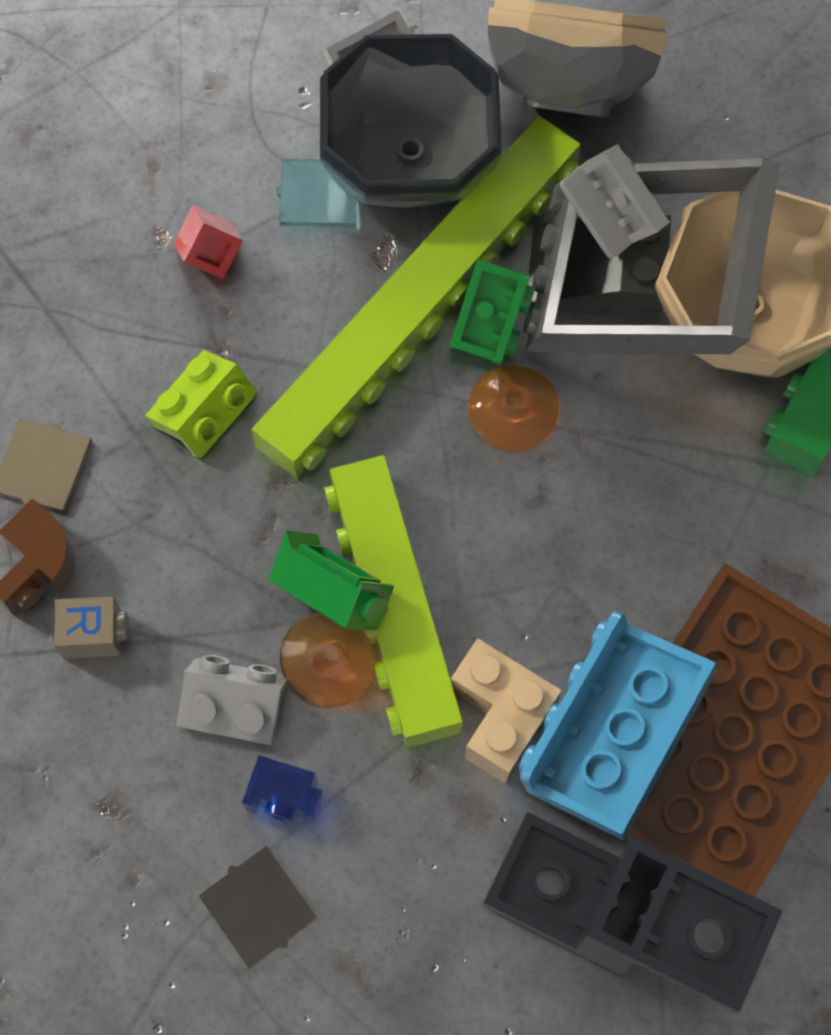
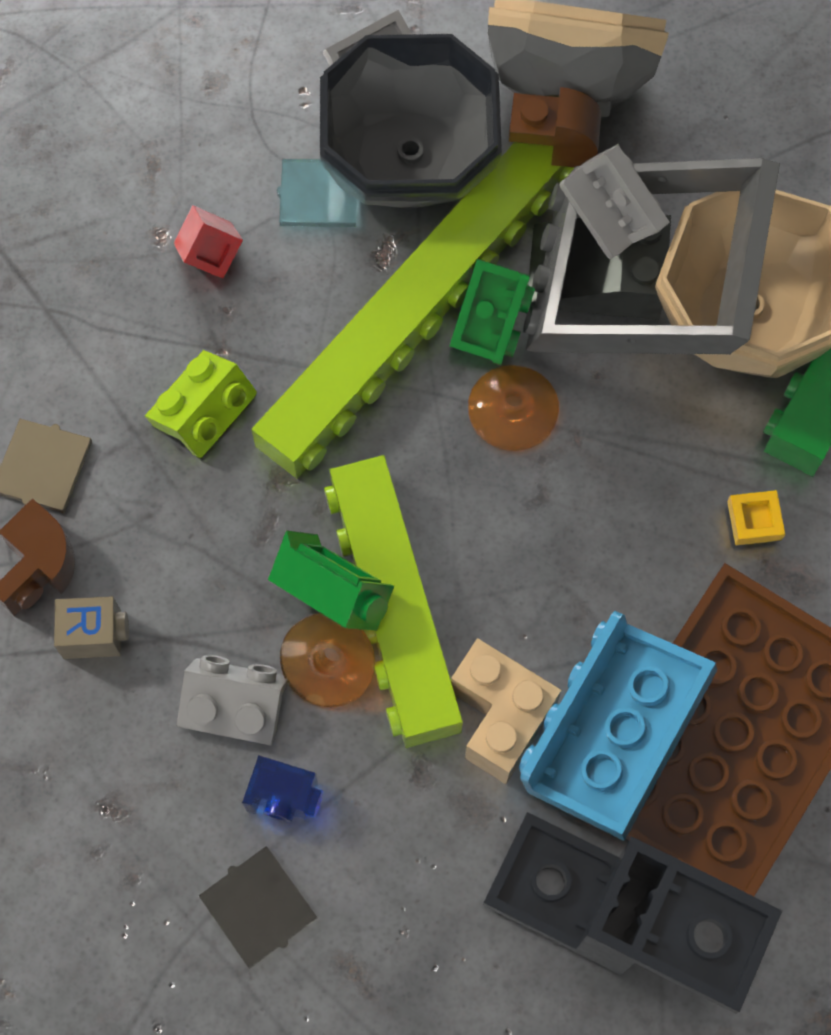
(565, 122): none -> reddish brown brick
(756, 517): none -> yellow plate

